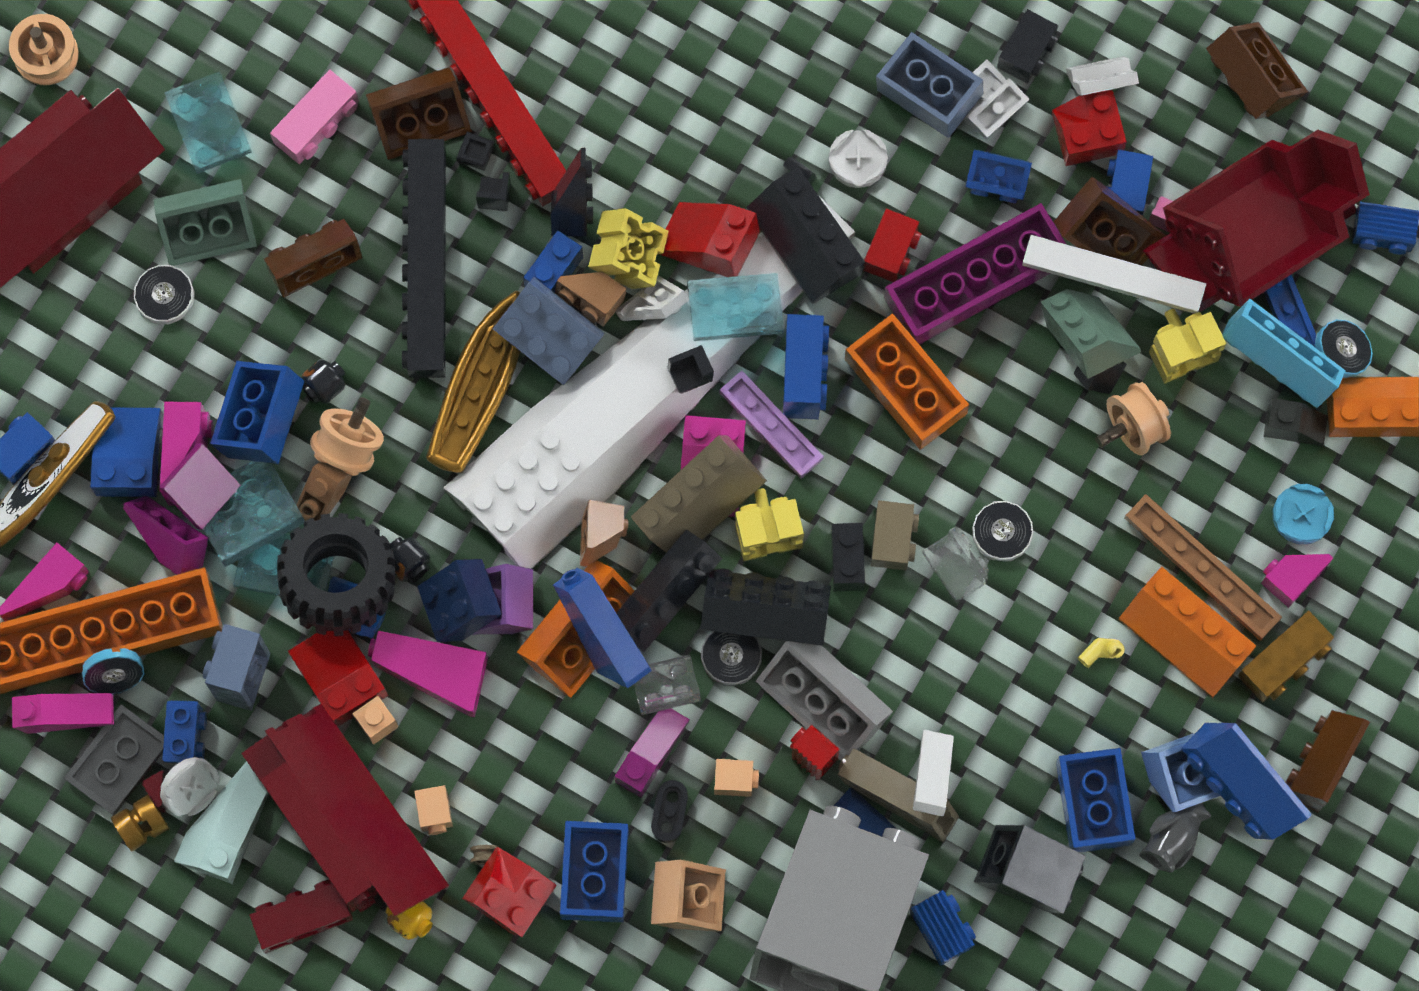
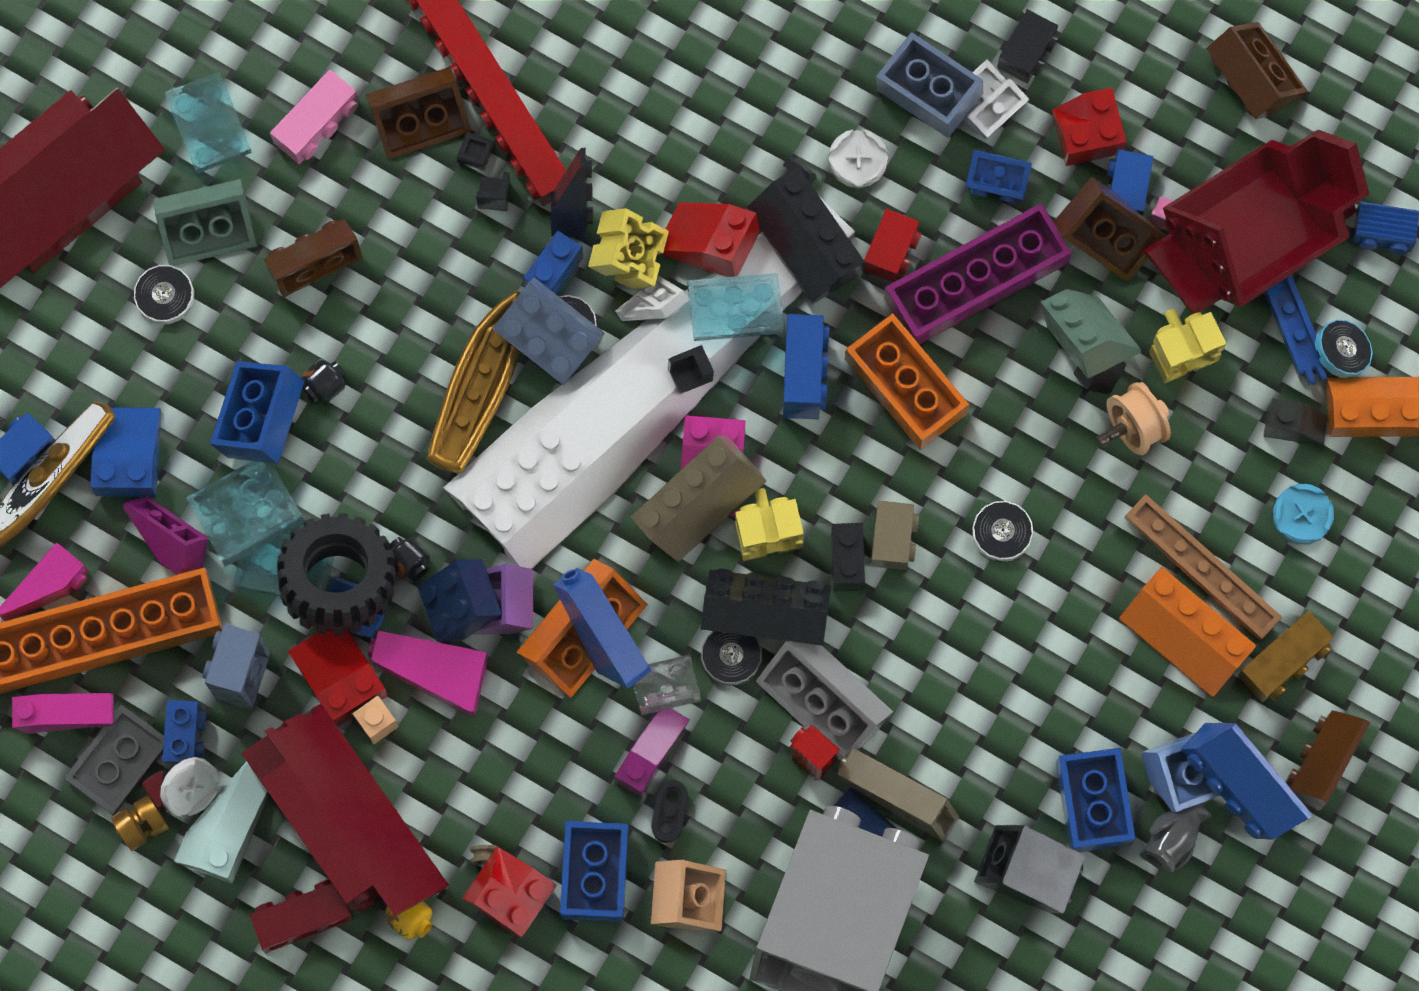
(43, 49): light nougat wheel -> none
(112, 671): tile -> none
(183, 428): dark pink slope -> none
(199, 486): tile -> none
(322, 490): medium nougat slope -> none
(347, 439): light nougat wheel -> none
(426, 259): black brick -> none
(433, 810): light nougat brick -> none
(592, 294): medium nougat slope -> none
(601, 530): slope -> none
(667, 588): black brick -> none
(735, 777): light nougat brick -> none
(771, 424): lavender plate -> none
(933, 773): white tile -> none
(942, 927): blue brick -> none
(956, 564): clear bracket -> none
(1101, 648): light yellow arm -> none
(1102, 75): white slope -> none
(1114, 274): white tile -> none
(1283, 353): medium azure brick -> none
(1293, 575): dark pink slope -> none

